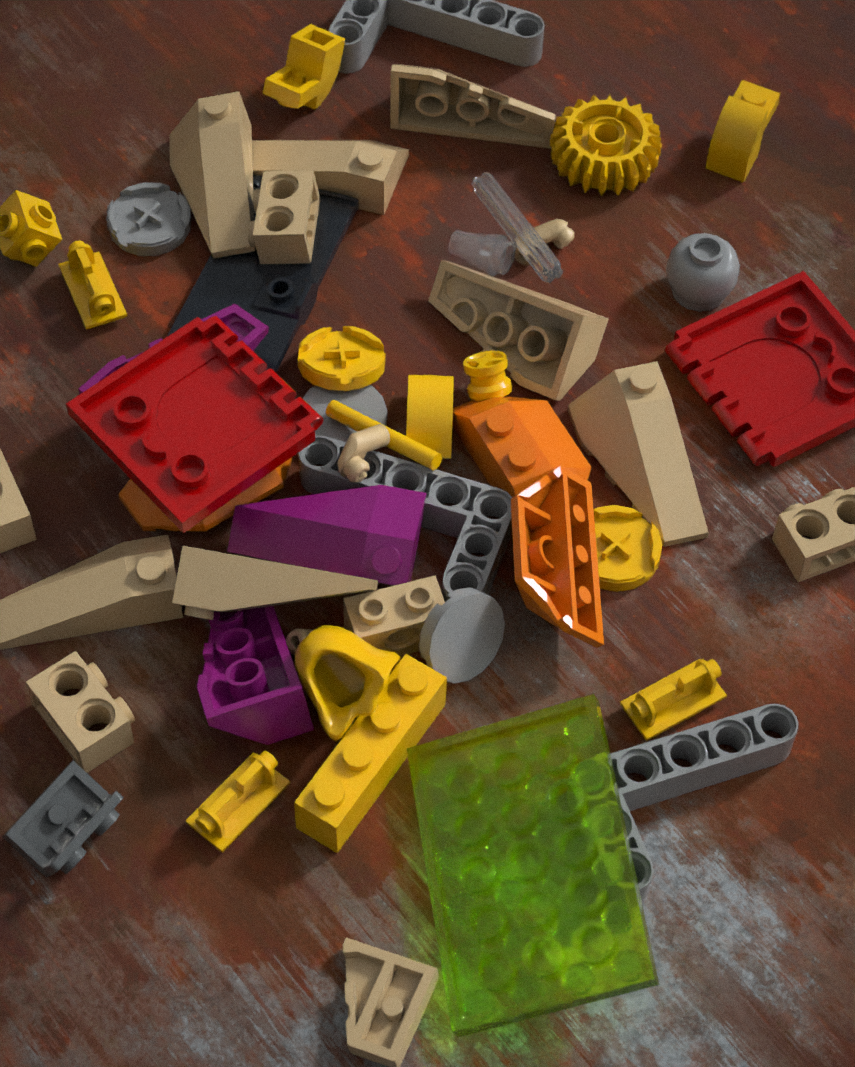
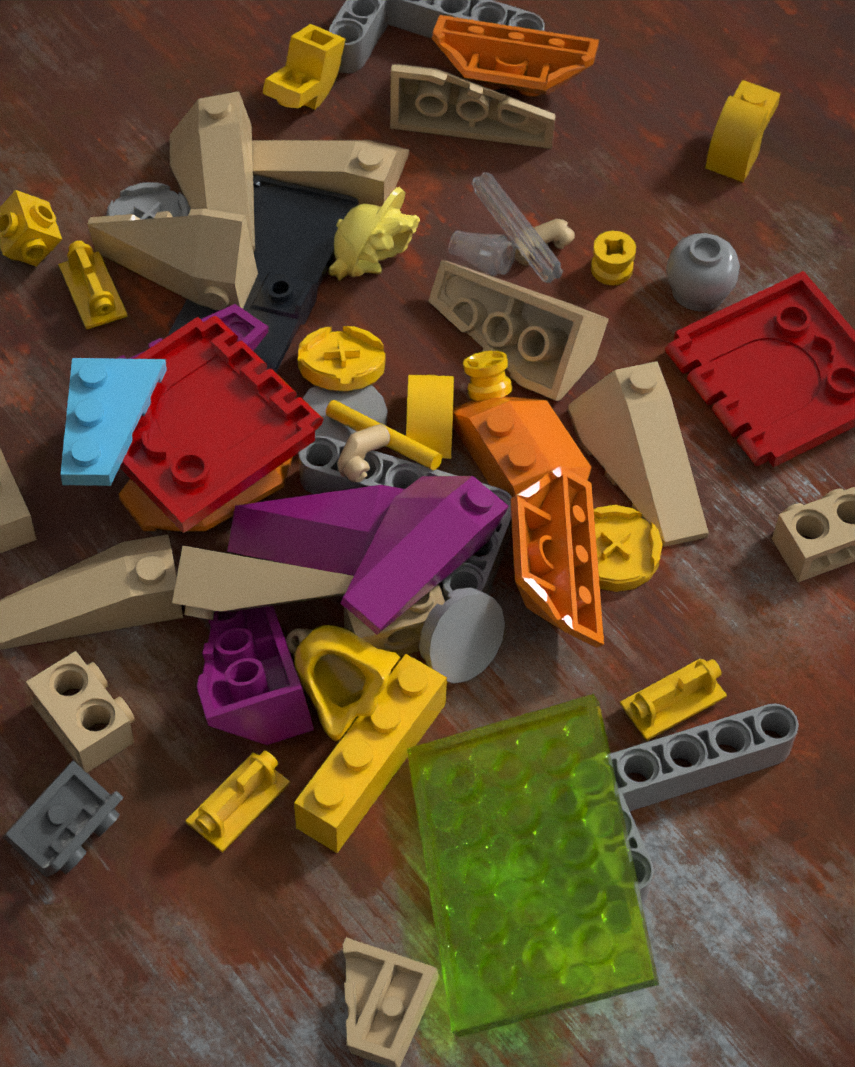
(103, 413): none -> medium azure wing
(194, 255): none -> tan wedge
(285, 217): tan brick -> none
(372, 235): none -> light yellow hair
(420, 543): none -> magenta wedge
(513, 56): none -> orange wedge
(605, 144): yellow gear -> none
(619, 265): none -> yellow wheel

